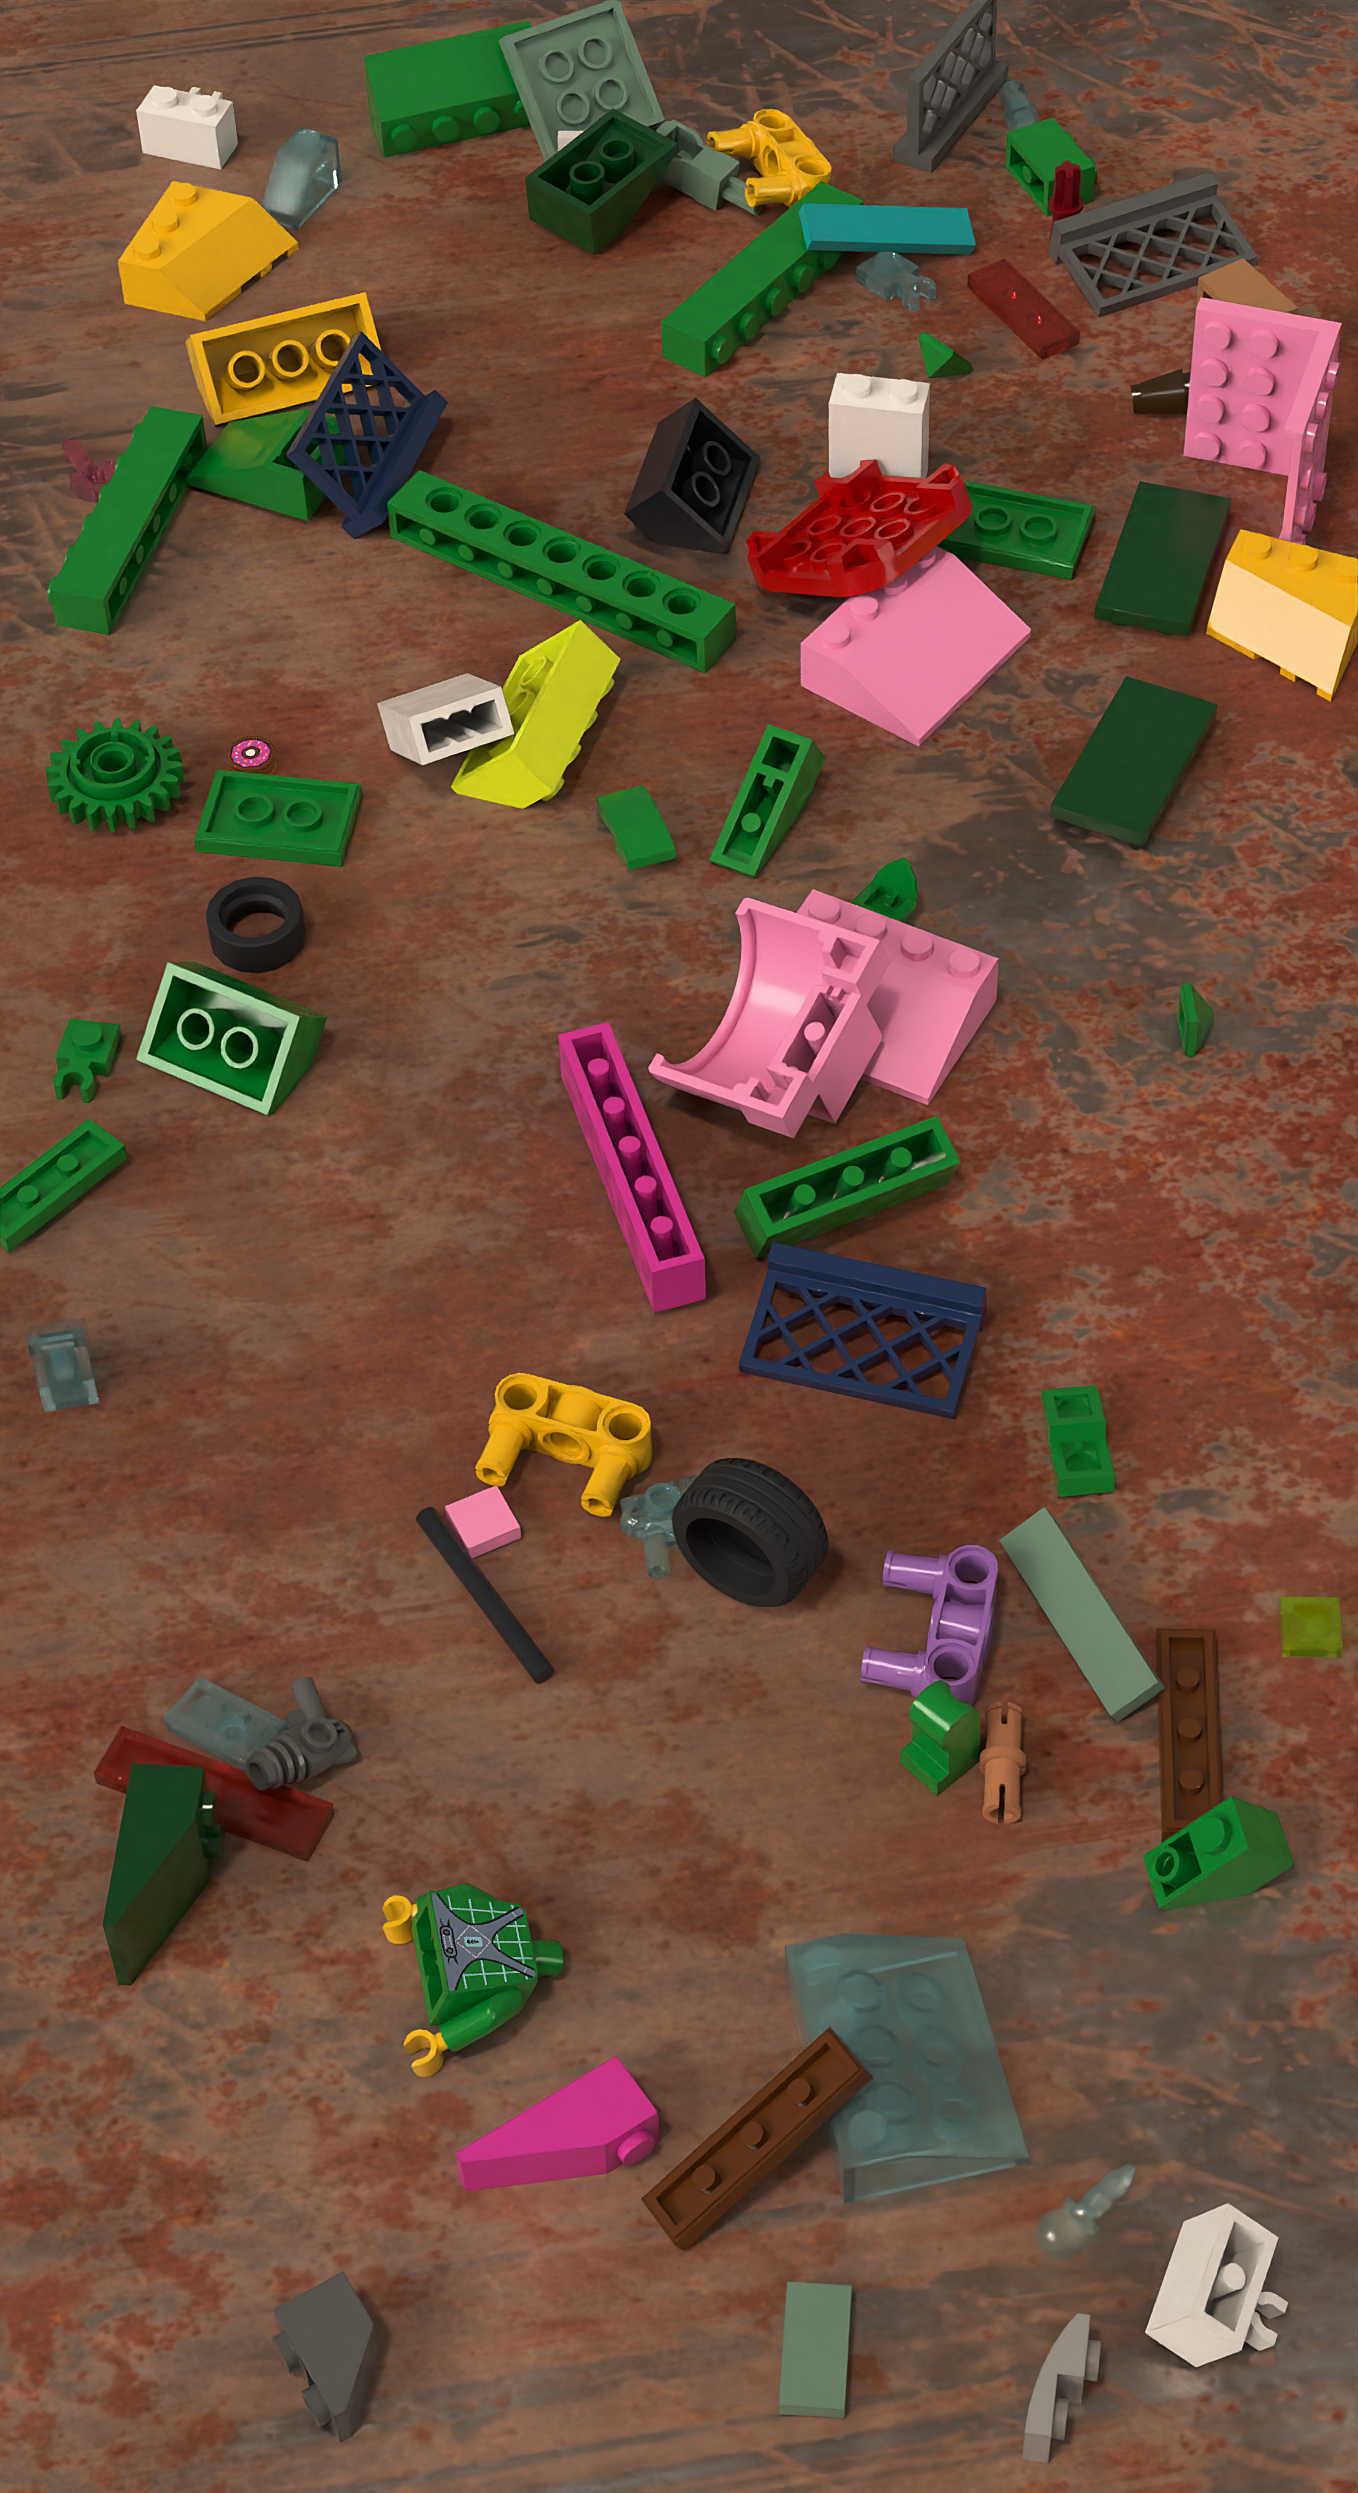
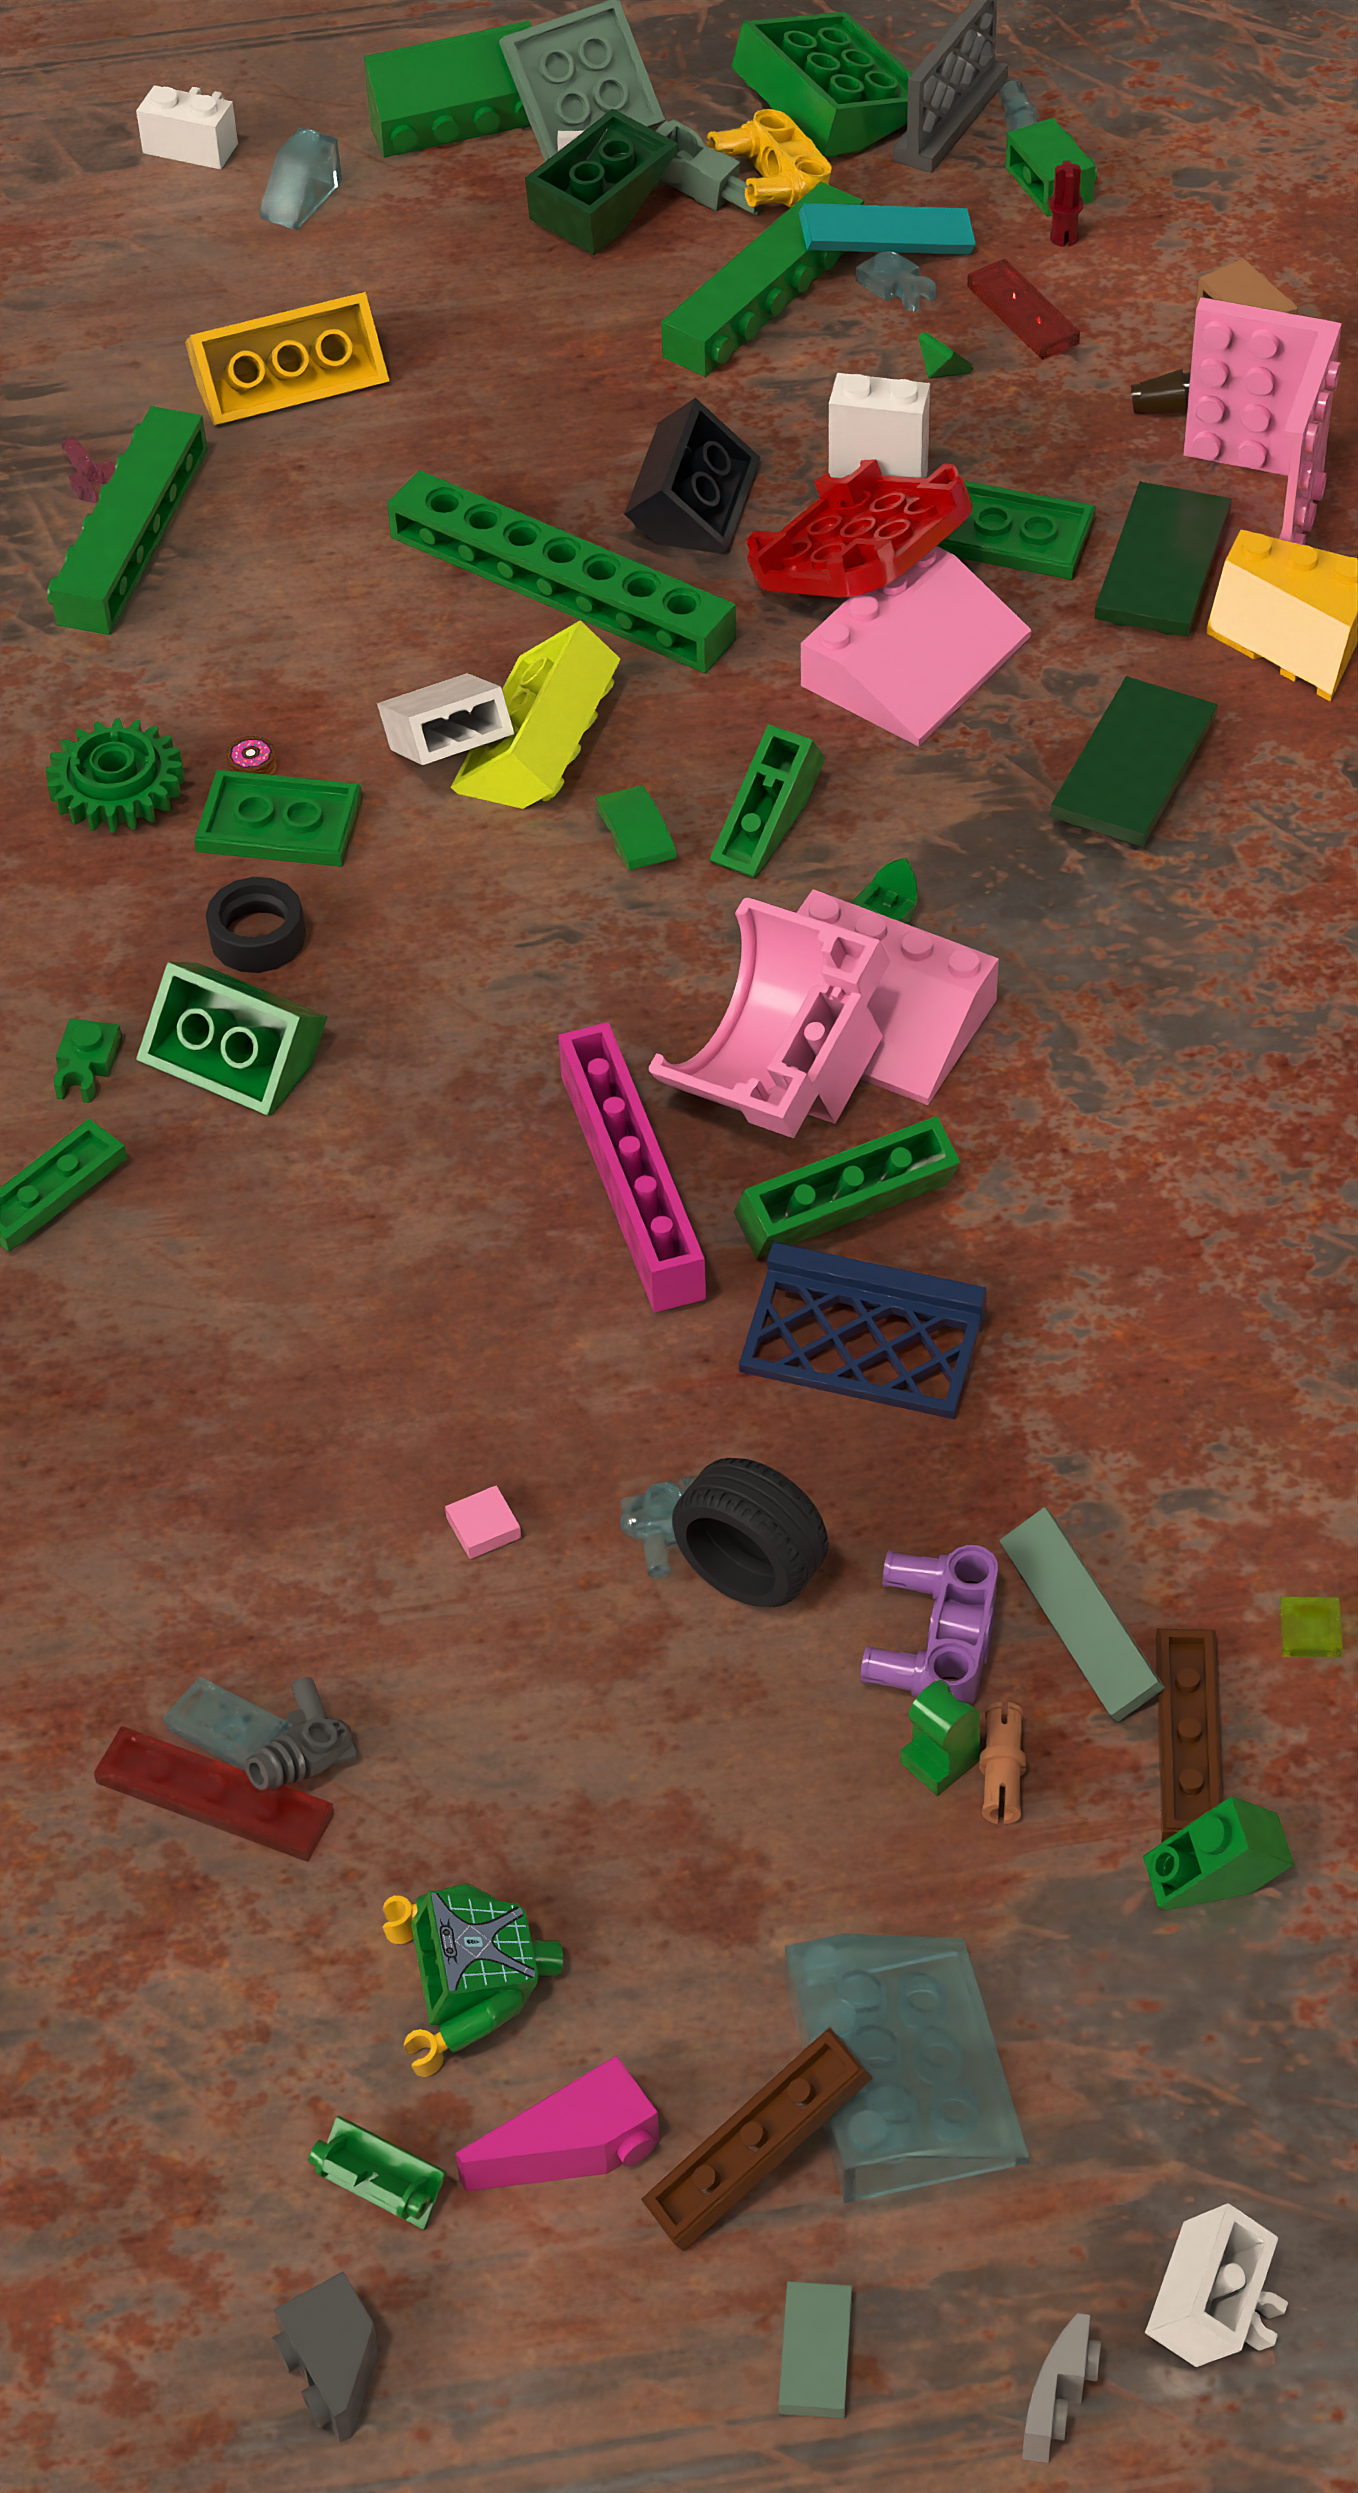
(63, 1364): clear light blue slope -> none
(159, 1860): dark green slope -> none
(200, 251): yellow wedge -> none
(253, 467): green slope -> none
(378, 2171): none -> green hinge
(390, 456): dark blue fence -> none
(485, 1595): black bar -> none
(571, 1427): yellow piece -> none
(825, 77): none -> green slope
(1064, 2230): clear light blue bar -> none
(1077, 1441): green slope -> none
(1136, 221): dark grey fence -> none
(1193, 1019): green slope -> none

